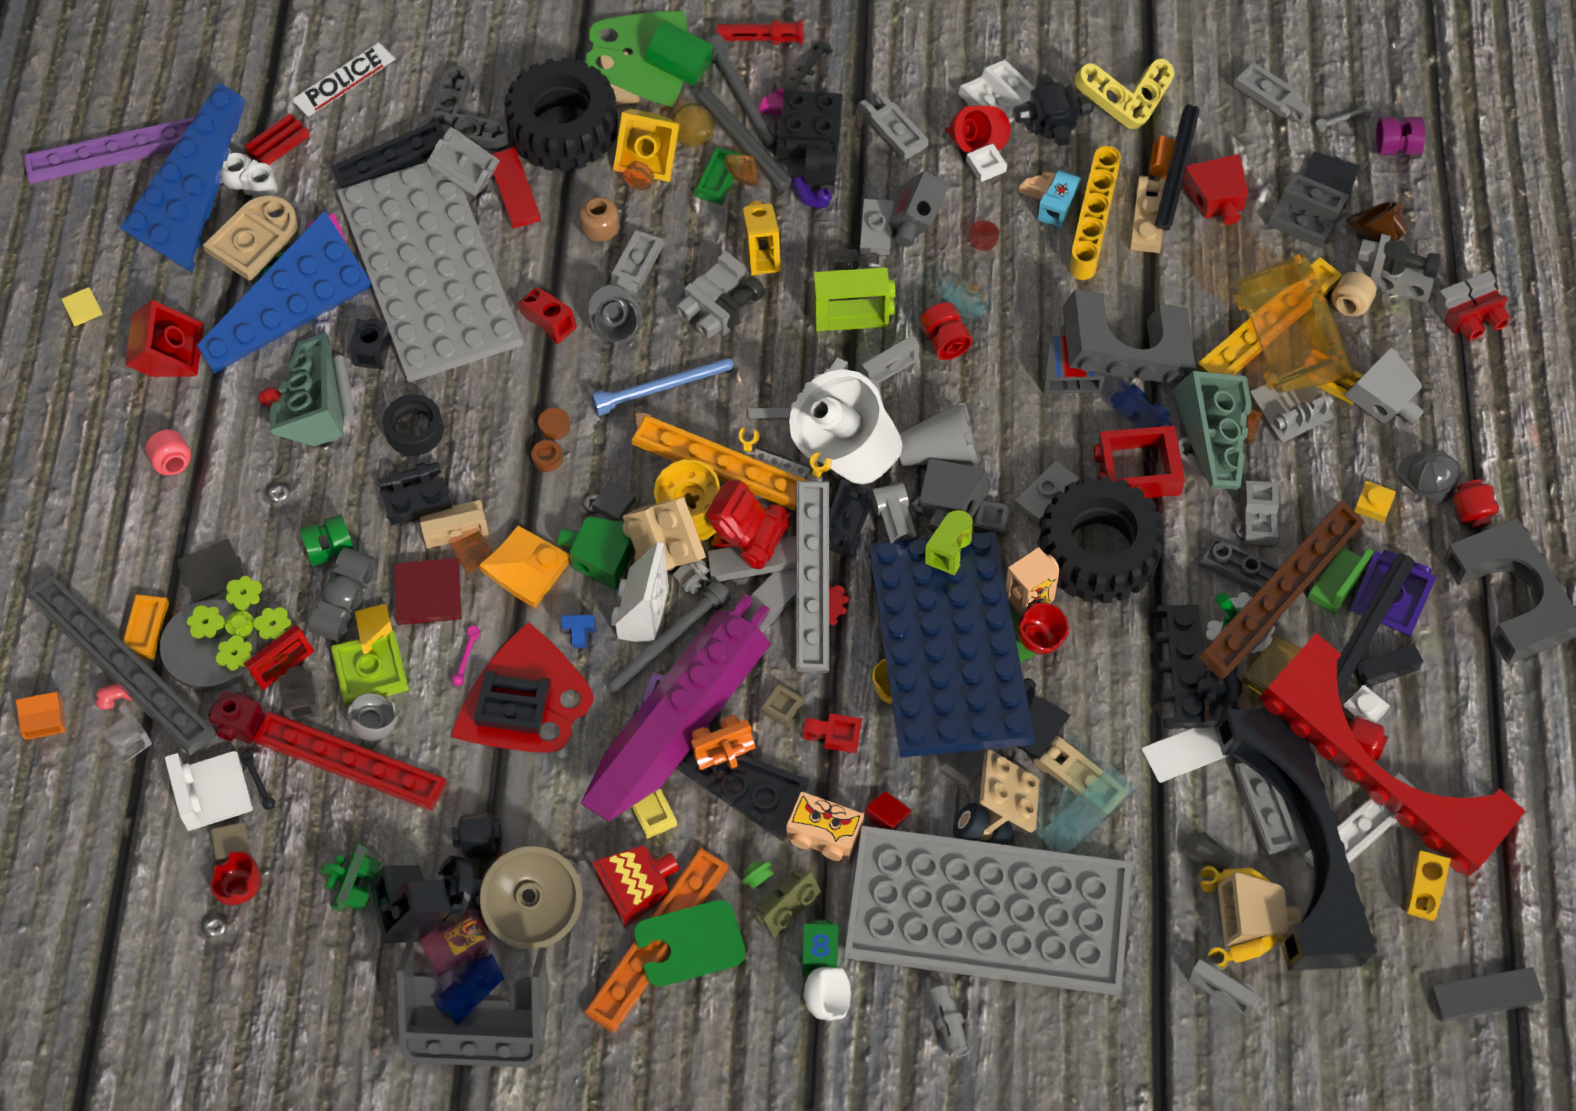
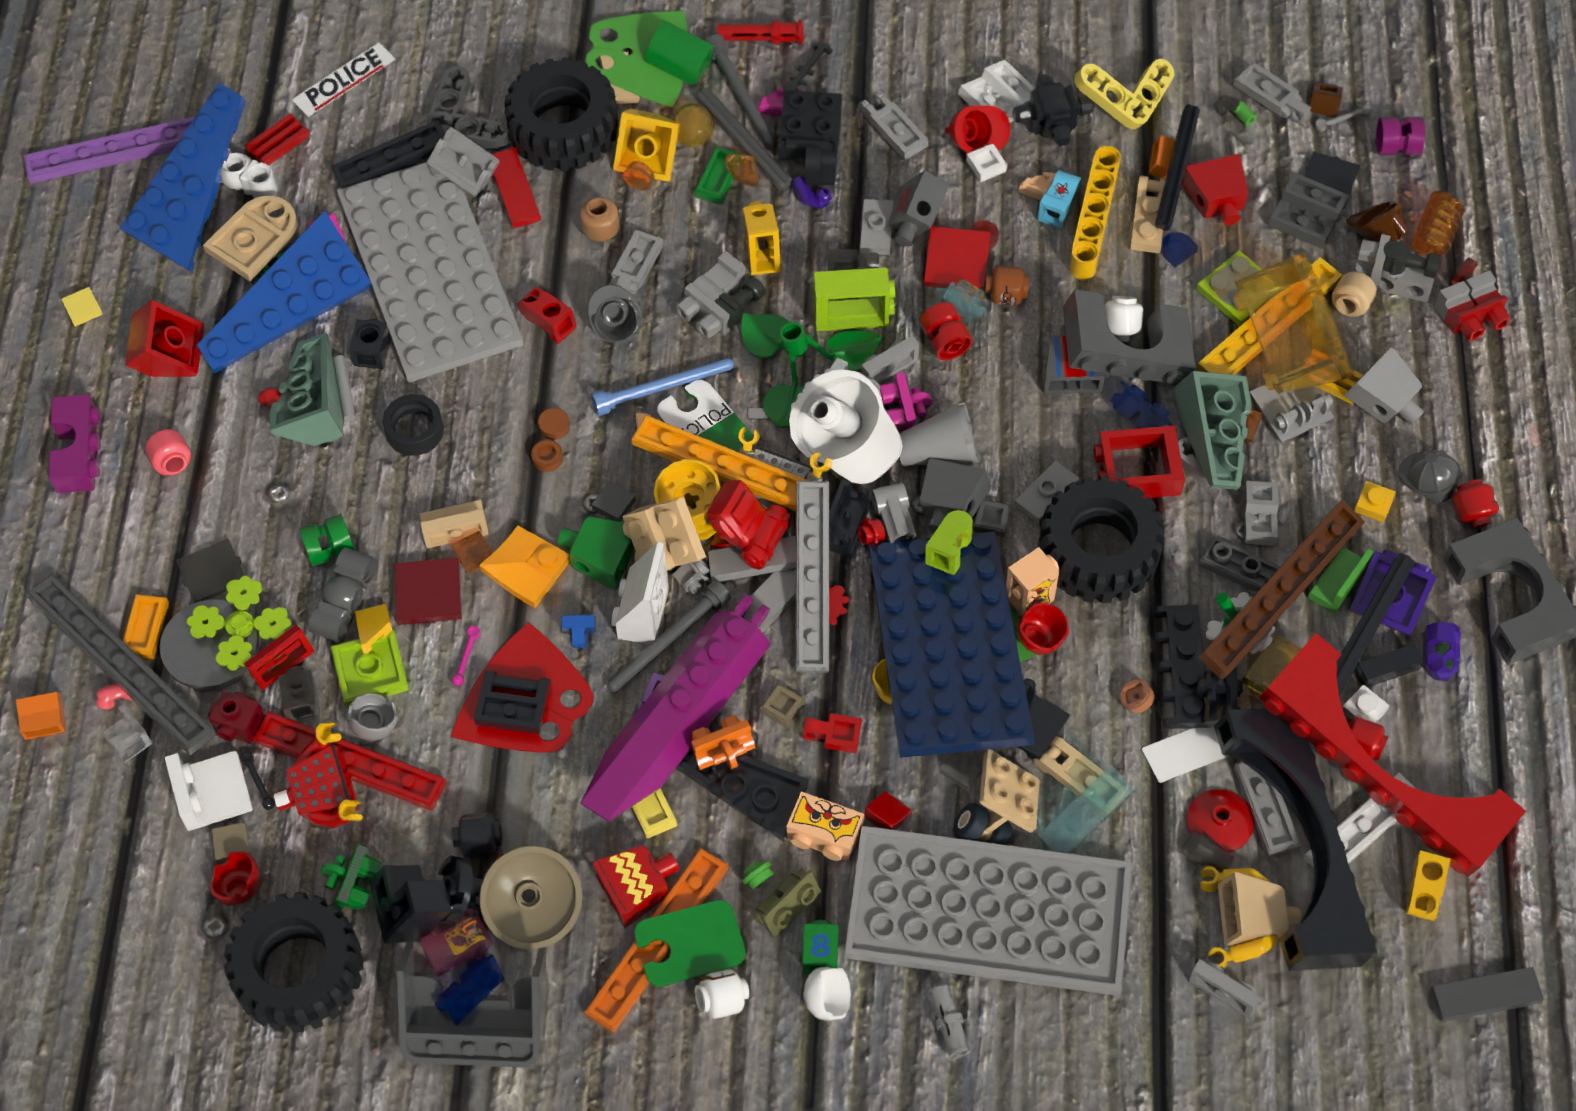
(75, 466): none -> magenta arch
(267, 930): none -> black tyre
(321, 783): none -> red torso
(416, 500): black plate -> none
(710, 419): none -> piece
(721, 993): none -> white head
(769, 332): none -> green plant
(871, 531): none -> red plate
(908, 404): none -> dark pink hips
(956, 256): none -> red tile
(1007, 285): none -> dark orange head
(1124, 317): none -> white head
(1136, 696): none -> nougat tile
(1177, 248): none -> clear blue tile
(1220, 285): none -> piece
(1229, 833): none -> red dish
(1237, 106): none -> arm
(1326, 99): none -> reddish brown slope
(1438, 224): none -> clear orange piece
(1441, 650): none -> dark purple rock
(1465, 271): none -> clear red tile

